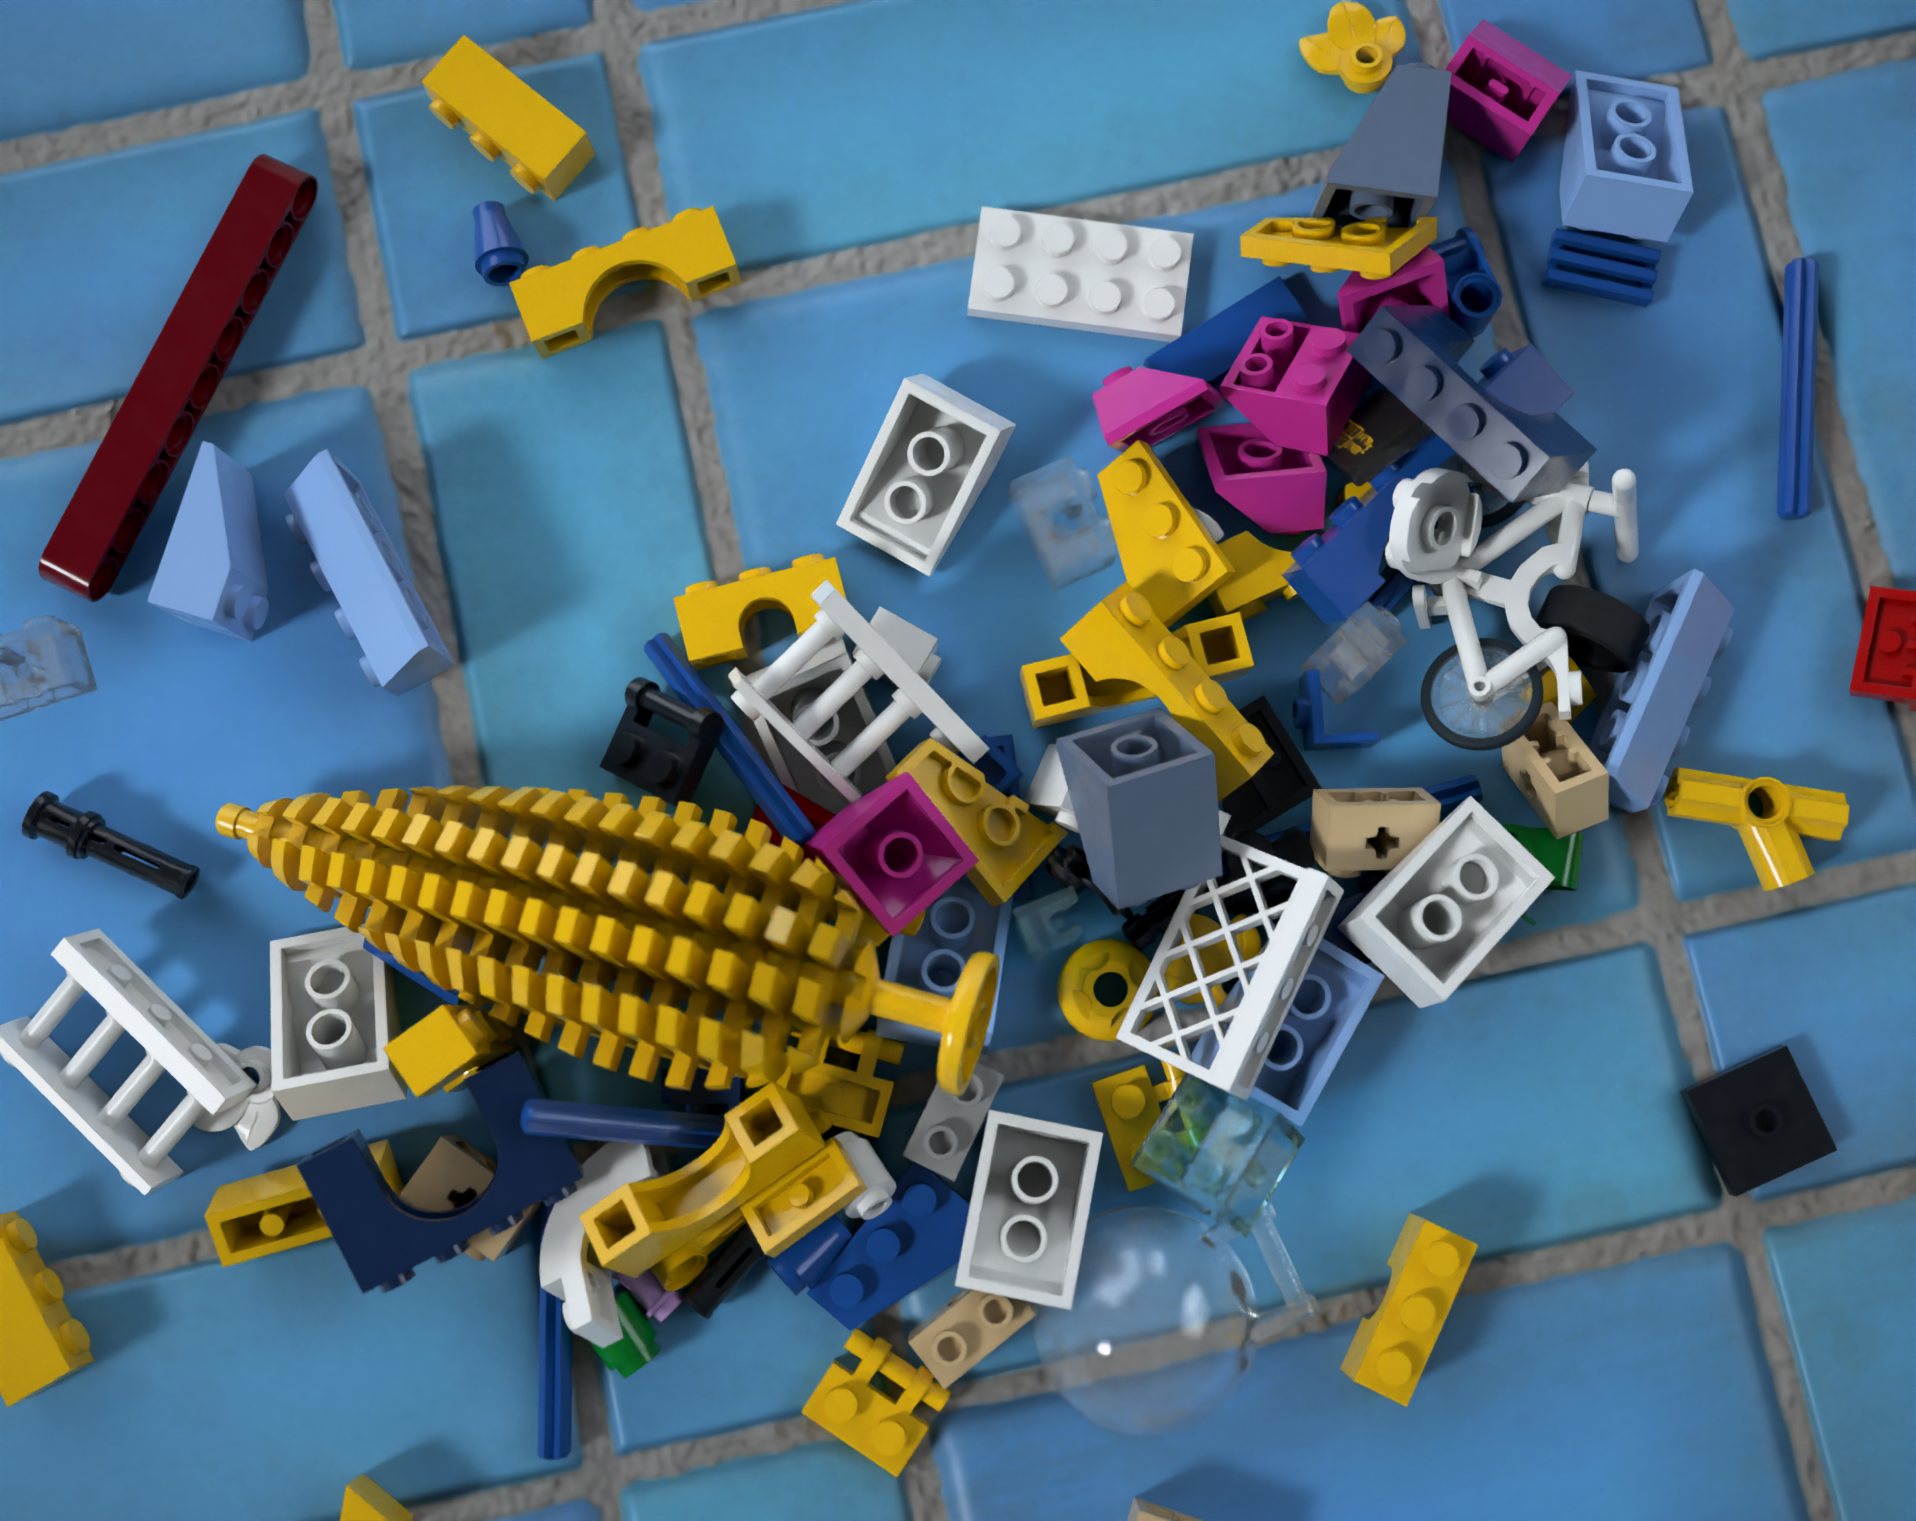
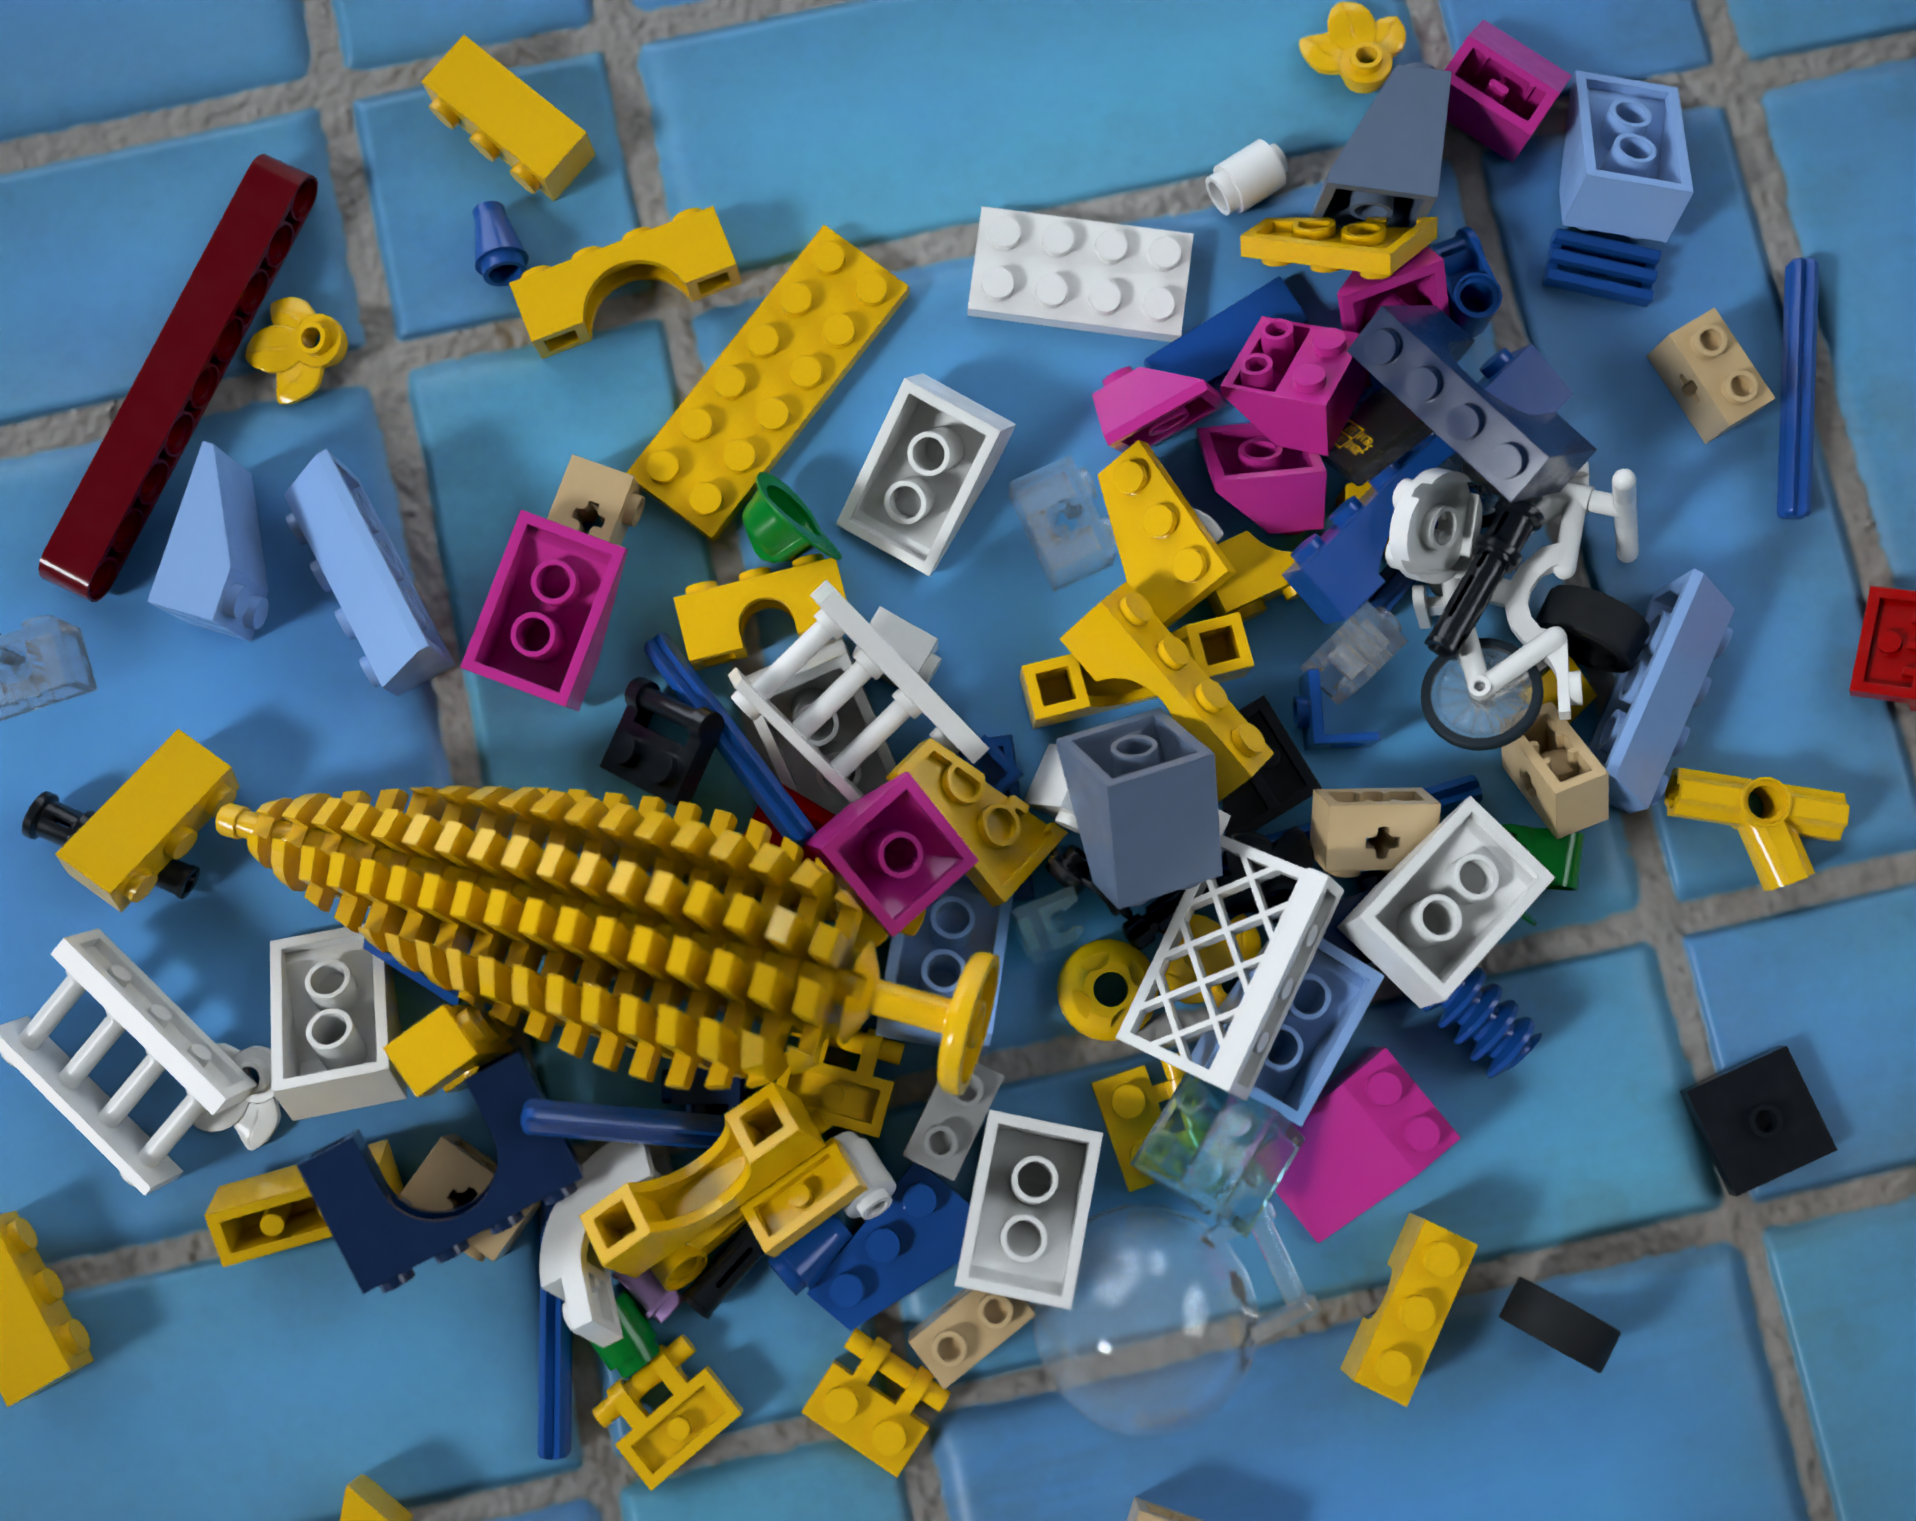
(149, 821): none -> yellow brick
(290, 348): none -> yellow plate
(547, 611): none -> dark pink slope
(597, 490): none -> tan brick
(677, 1426): none -> yellow plate
(768, 382): none -> yellow plate
(782, 524): none -> green piece
(1247, 177): none -> white brick
(1361, 1143): none -> dark pink slope
(1488, 1023): none -> blue piece
(1494, 556): none -> black pin
(1560, 1324): none -> black tyre
(1710, 375): none -> tan brick

